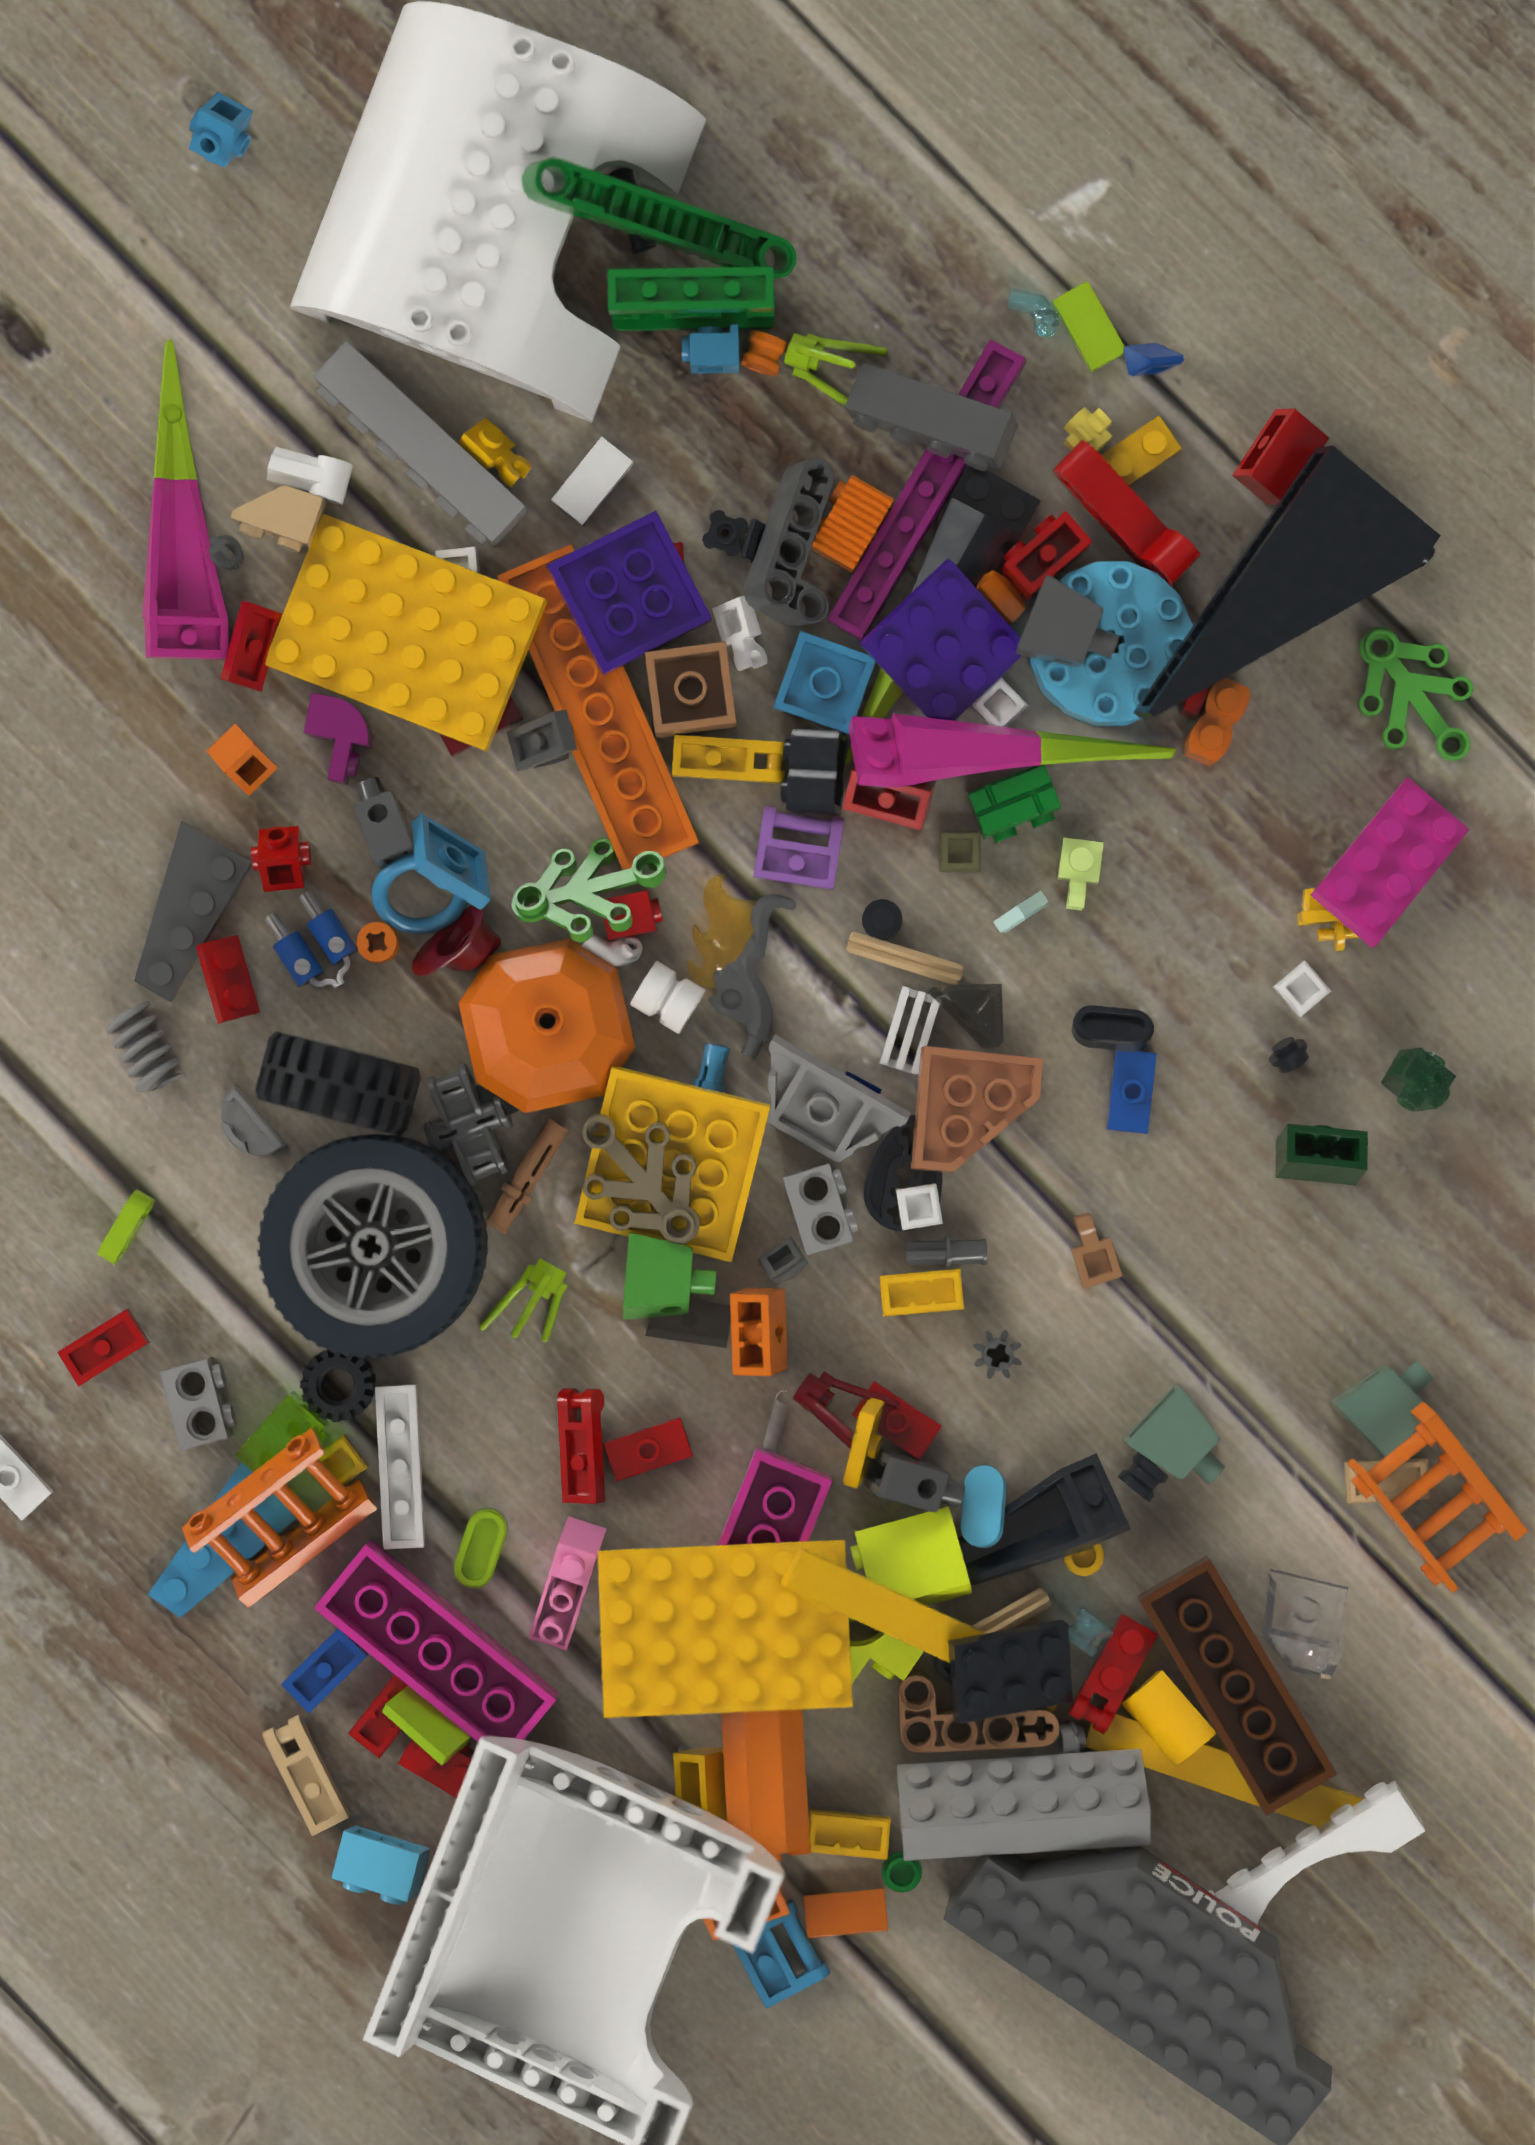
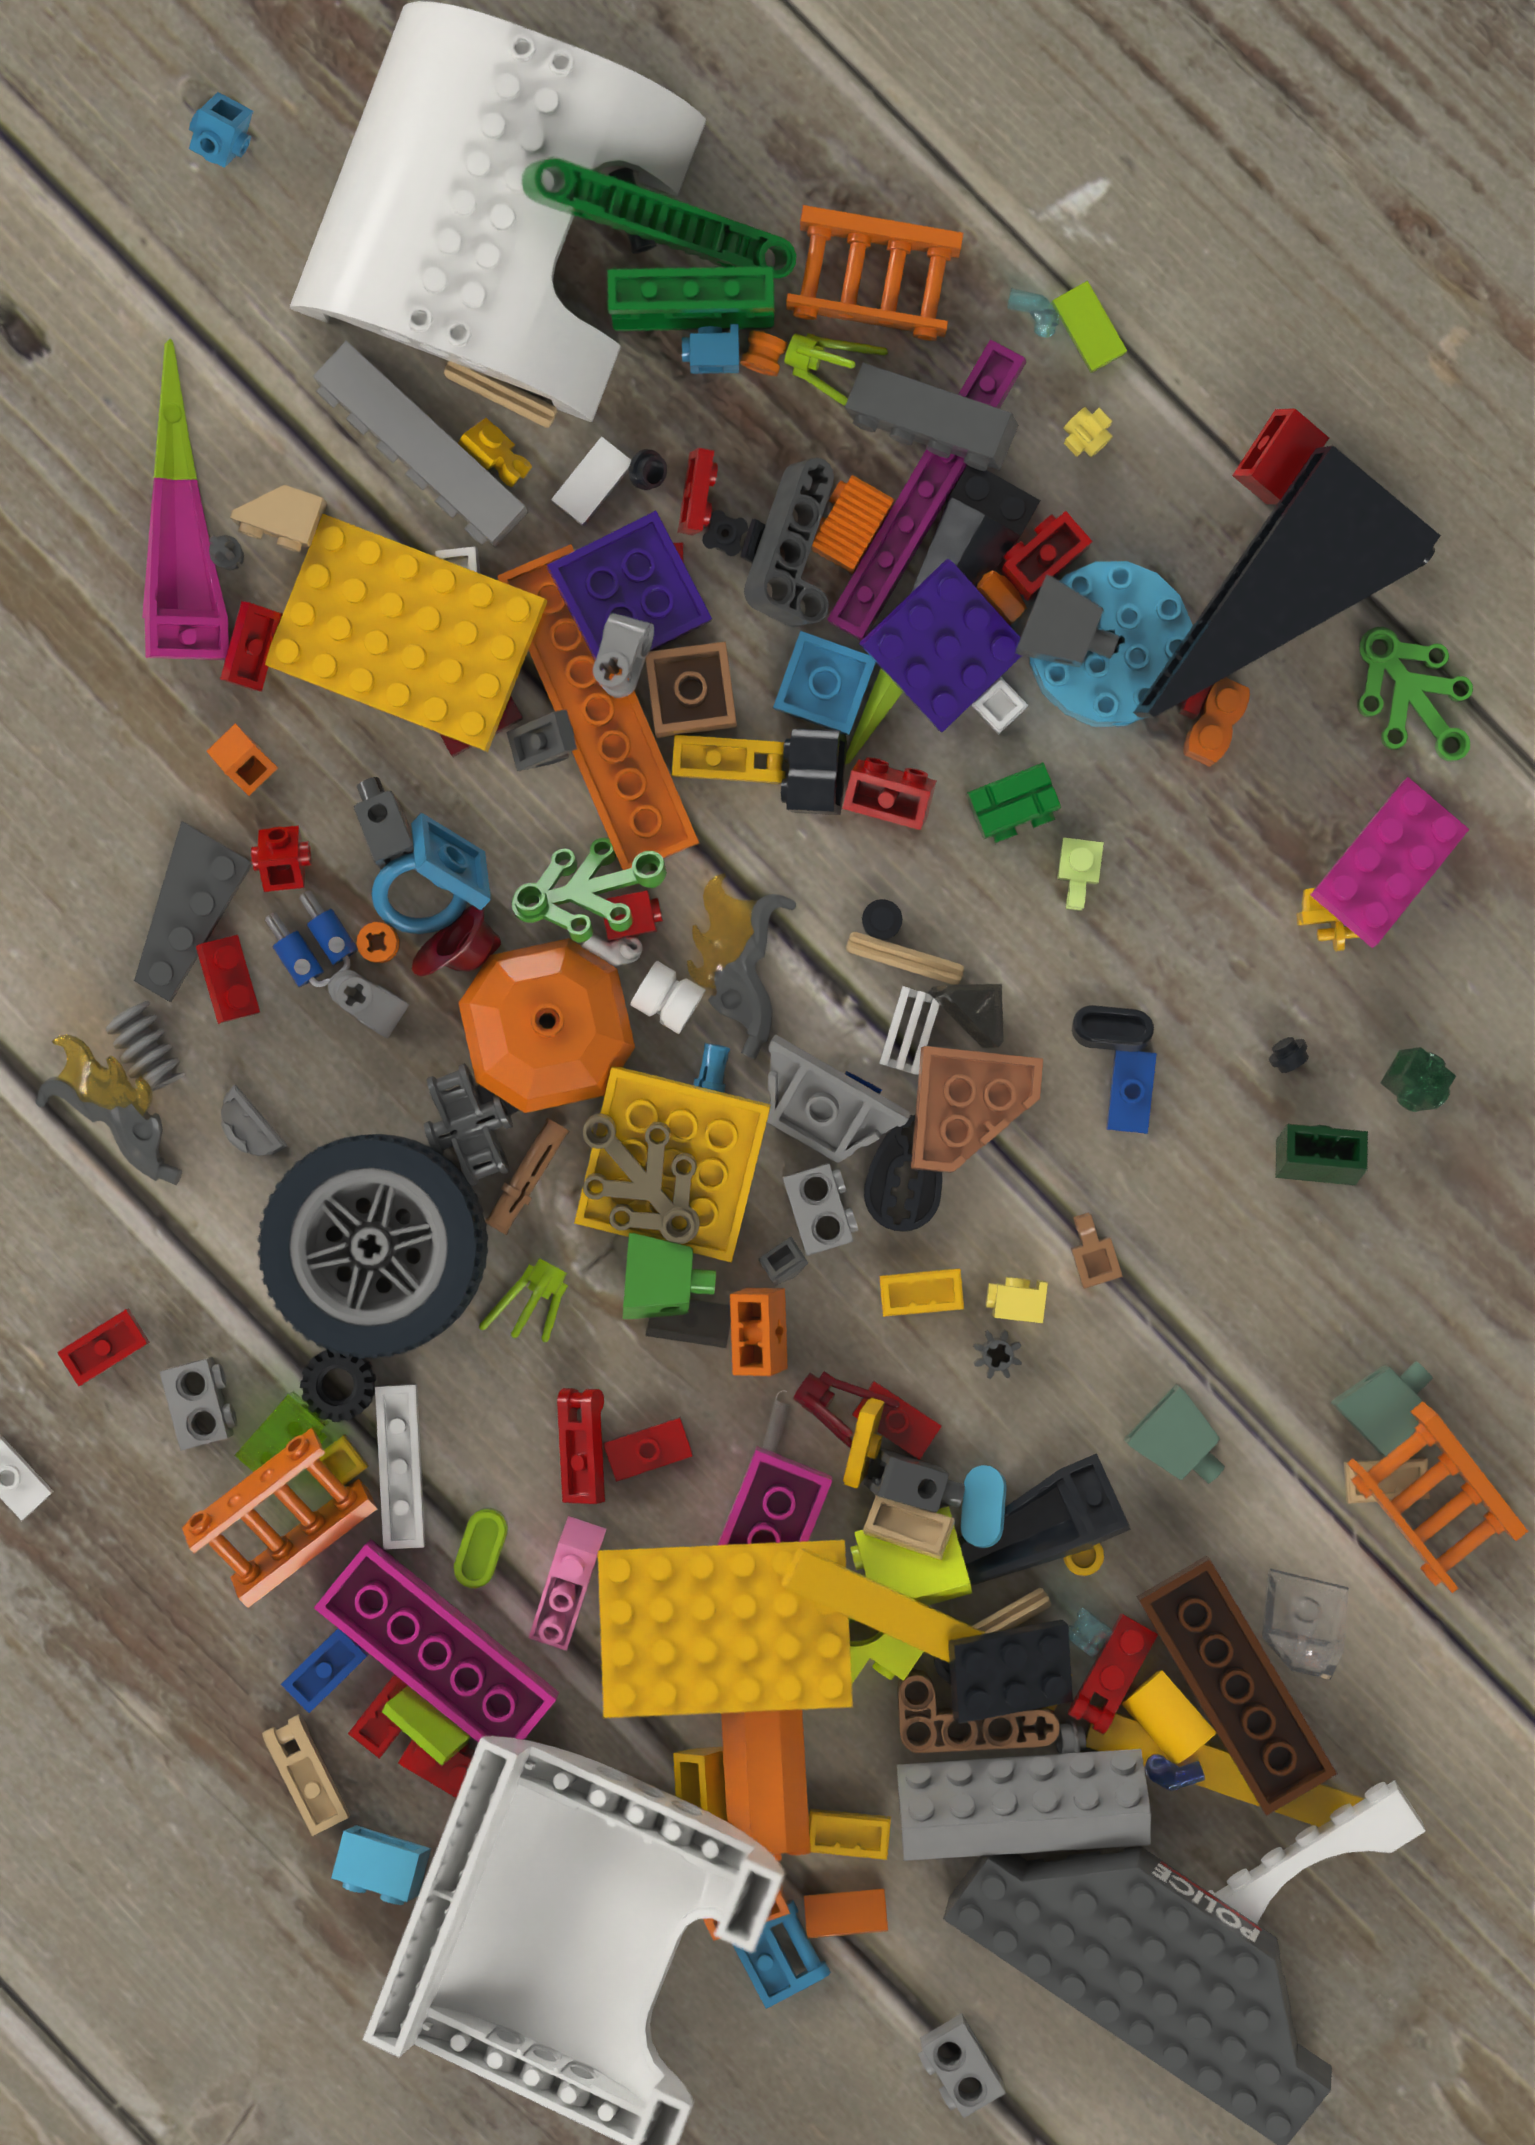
(110, 1098): none -> piece
(126, 1227): lime beam -> none
(195, 1575): dark azure wing -> none
(319, 476): white piece -> none
(337, 1083): black tyre -> none
(342, 723): magenta brick -> none
(370, 1005): none -> light grey piece
(502, 394): none -> tan axle
(624, 648): none -> light grey piece
(647, 469): none -> black plate
(699, 476): none -> red plate
(738, 627): white plate -> none
(797, 861): medium lavender plate -> none
(860, 233): none -> orange fence
(900, 1874): green plate -> none
(909, 1527): none -> tan tile
(919, 1206): white tile -> none
(929, 749): dark pink plate -> none
(946, 1252): dark grey axle -> none
(959, 851): olive tile -> none
(969, 2062): none -> light grey brick
(1017, 1300): none -> light yellow brick
(1021, 912): light aqua tile -> none
(1125, 514): red beam -> none
(1142, 451): yellow plate -> none
(1143, 1476): black wheel -> none
(1150, 359): blue slope -> none
(1170, 1775): none -> clear blue arm
(1301, 989): white tile -> none

